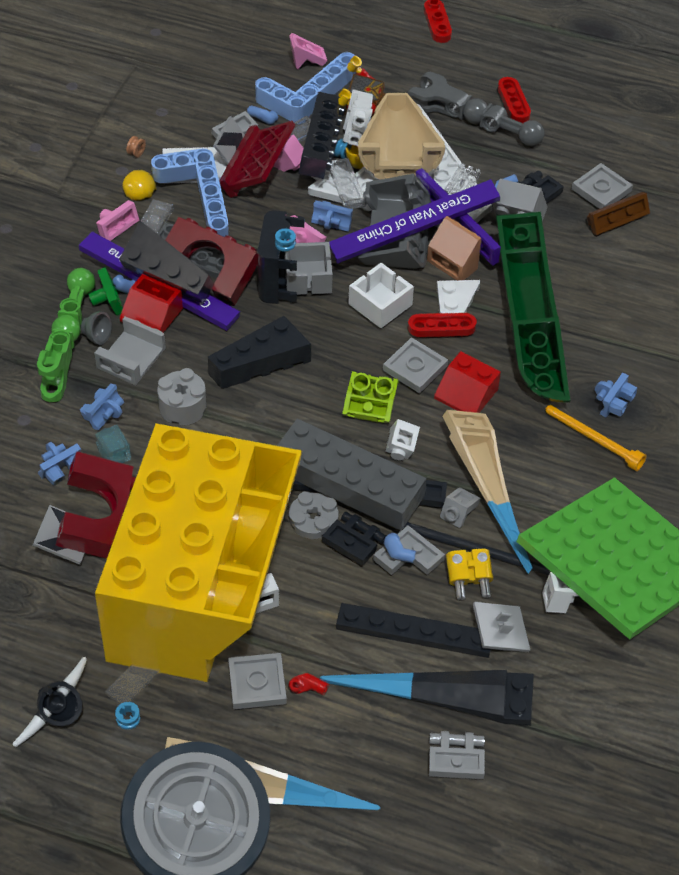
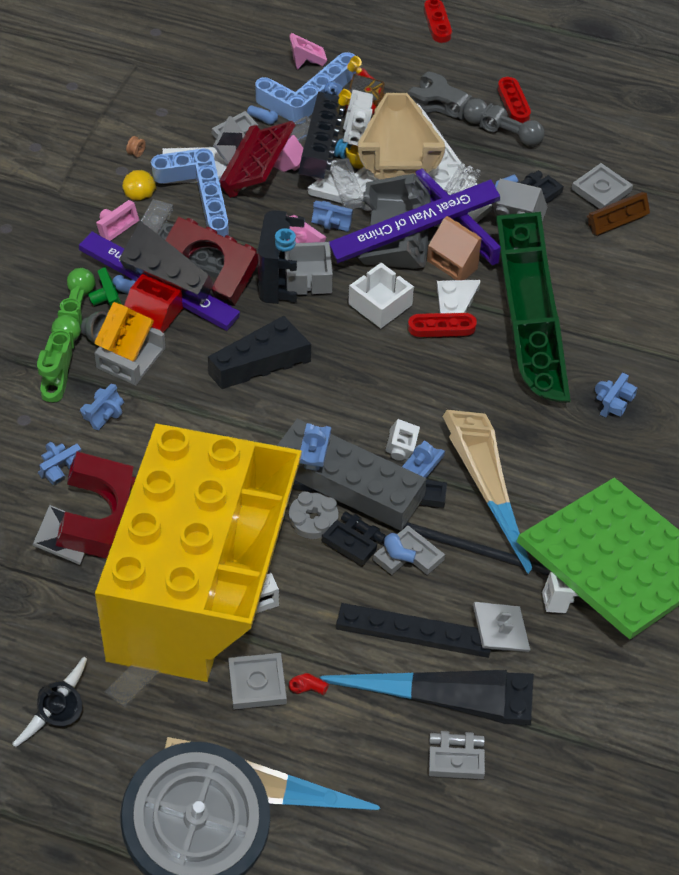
(113, 444): clear light blue brick -> none
(123, 331): none -> light orange bracket
(134, 719): dark azure bush -> none
(182, 397): light grey brick -> none
(314, 446): none -> medium blue hips
(333, 88): none -> medium blue arm
(370, 397): lime slope -> none
(415, 365): light grey plate -> none
(424, 459): none -> medium blue hips
(457, 506): light grey bracket -> none
(468, 384): red slope -> none
(469, 568): yellow piece -> none
(633, 458): light orange piece -> none

